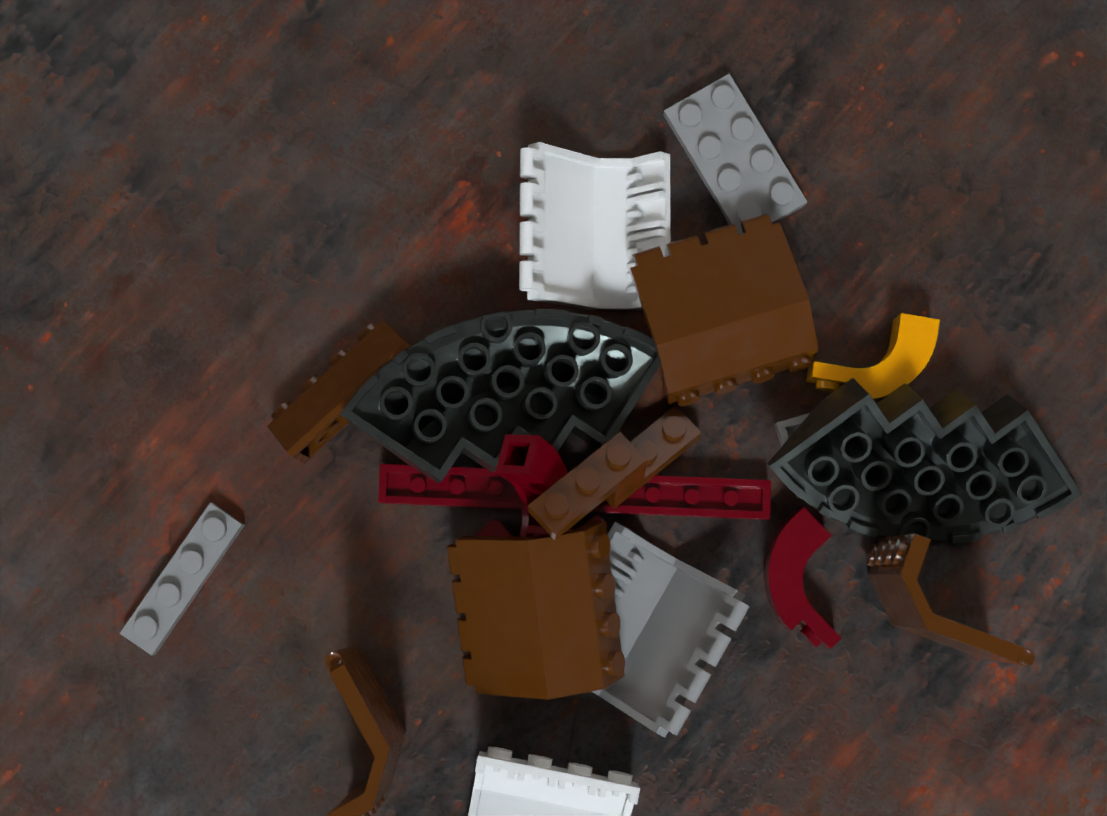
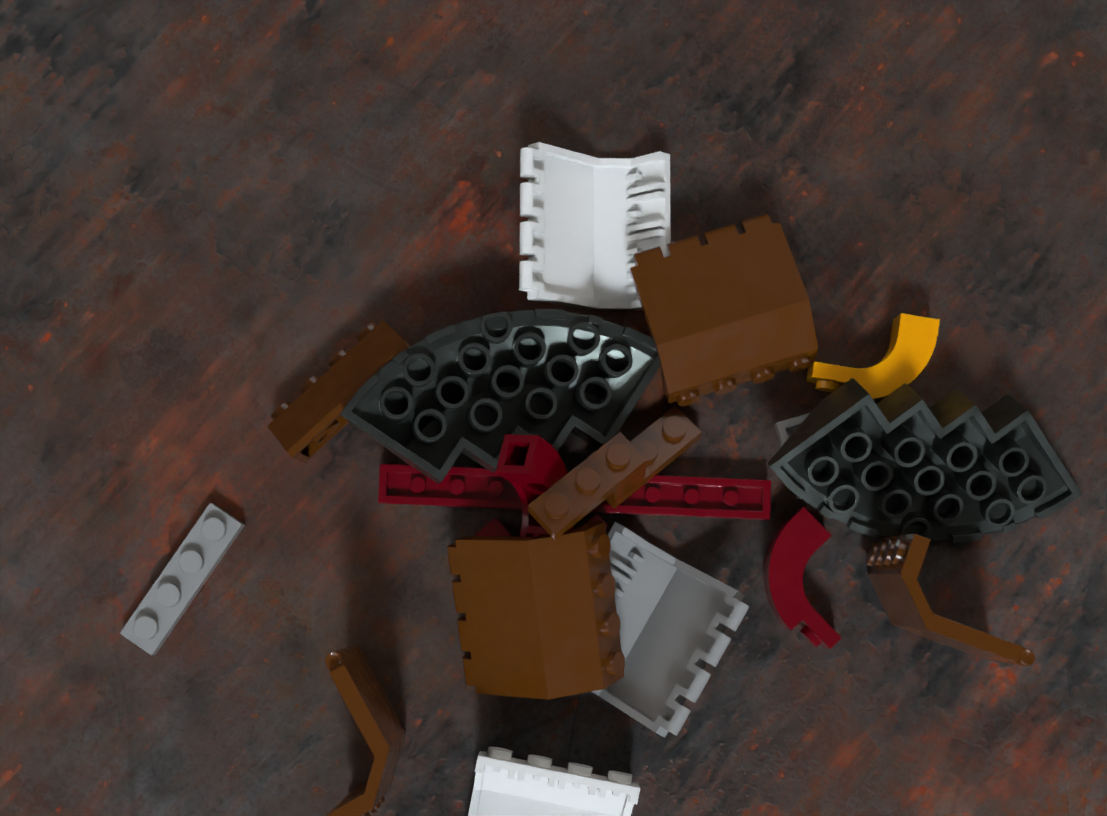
(734, 154): light grey plate -> none

